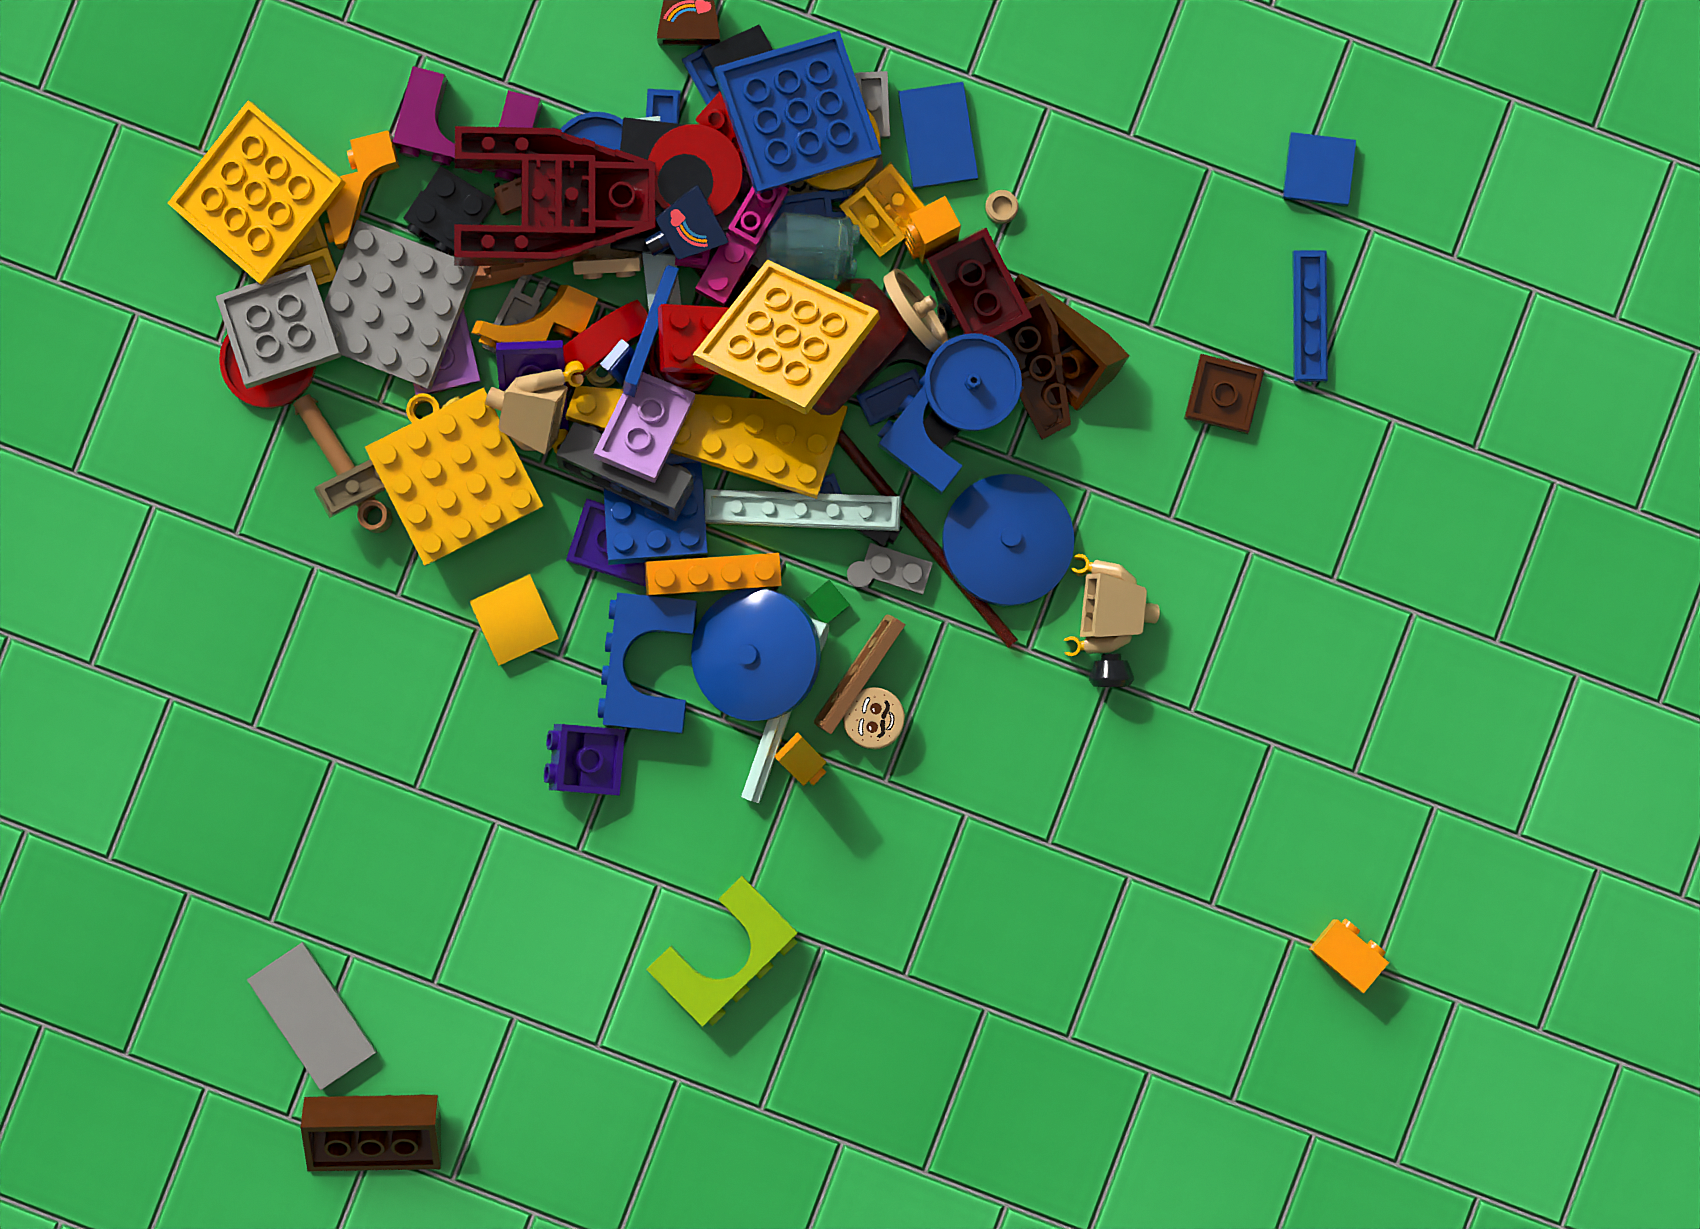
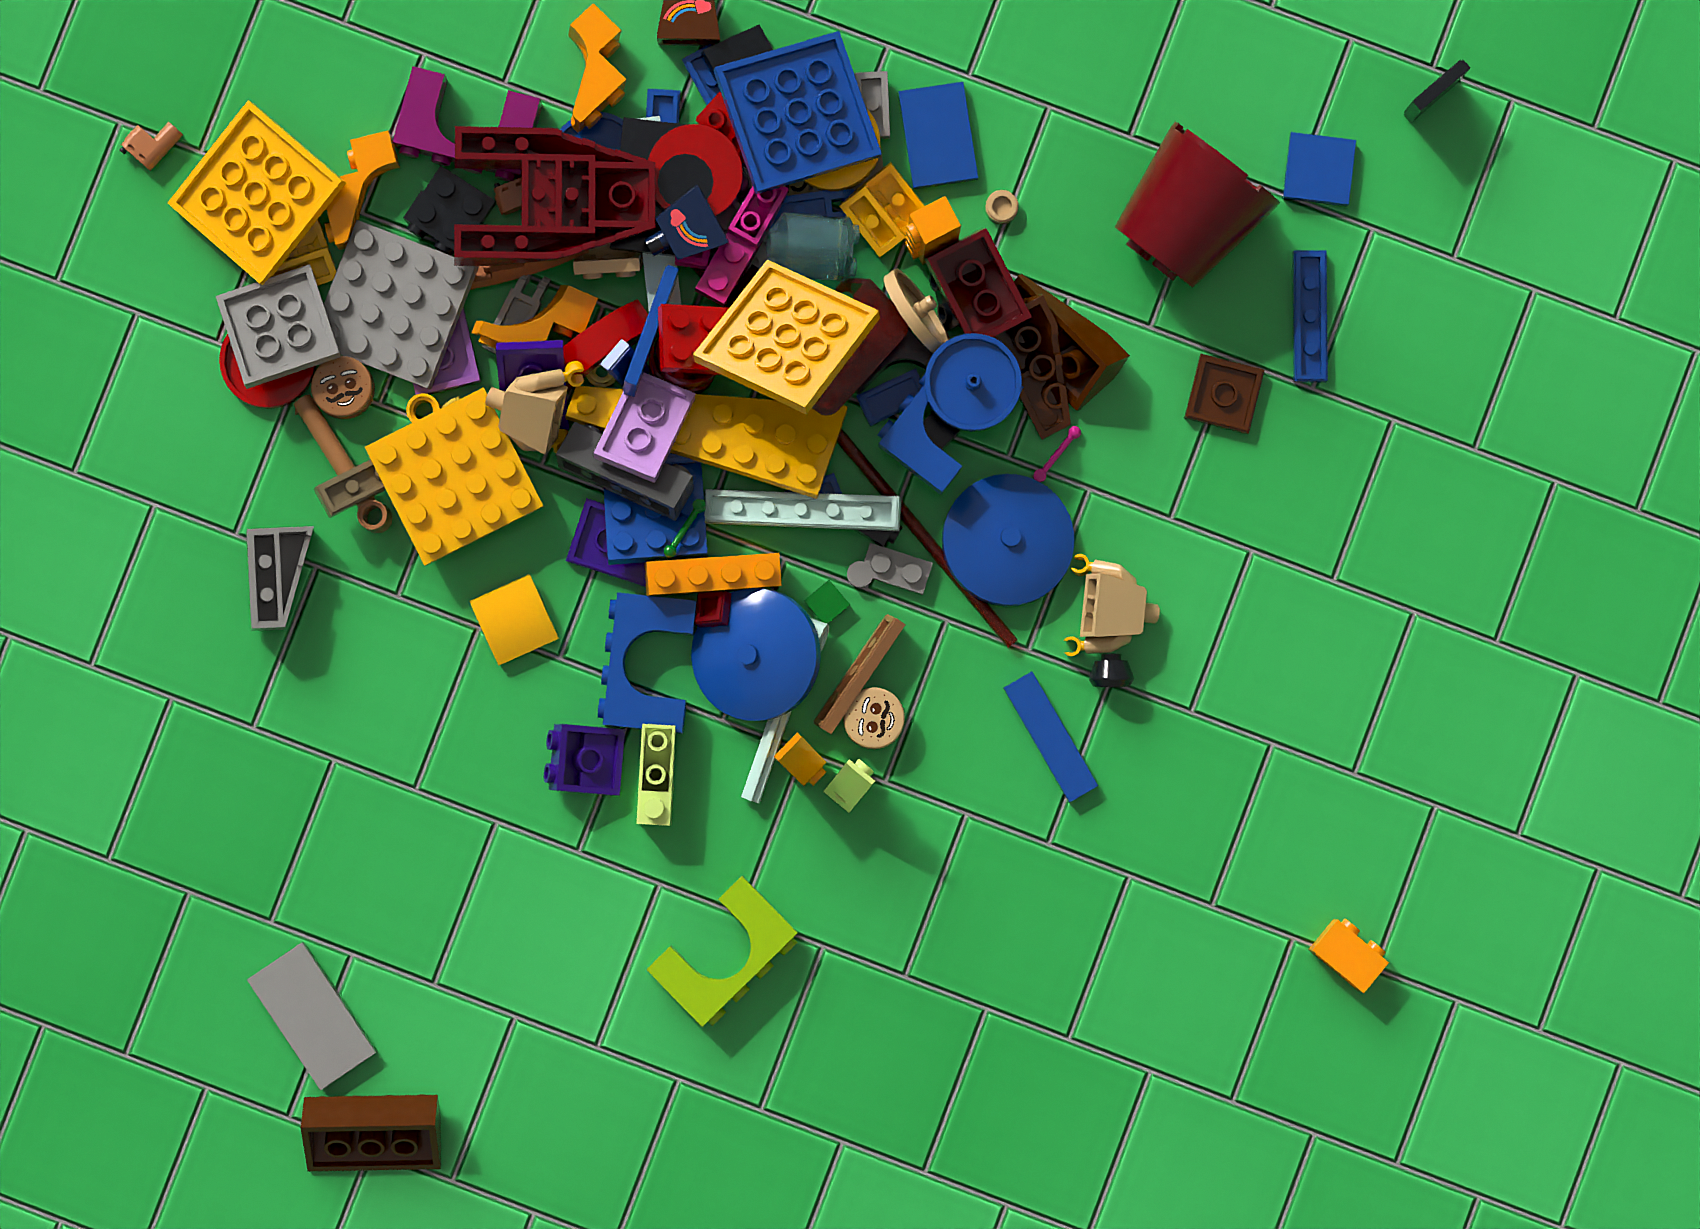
(148, 149): none -> nougat piece
(274, 572): none -> light grey wedge
(343, 387): none -> medium nougat head
(601, 81): none -> light orange arch
(656, 775): none -> yellowish green slope
(698, 507): none -> green hinge
(712, 608): none -> dark red tile
(850, 784): none -> yellowish green slope
(1040, 474): none -> dark pink hinge
(1050, 736): none -> blue tile
(1191, 208): none -> dark red cone
(1436, 90): none -> black tile

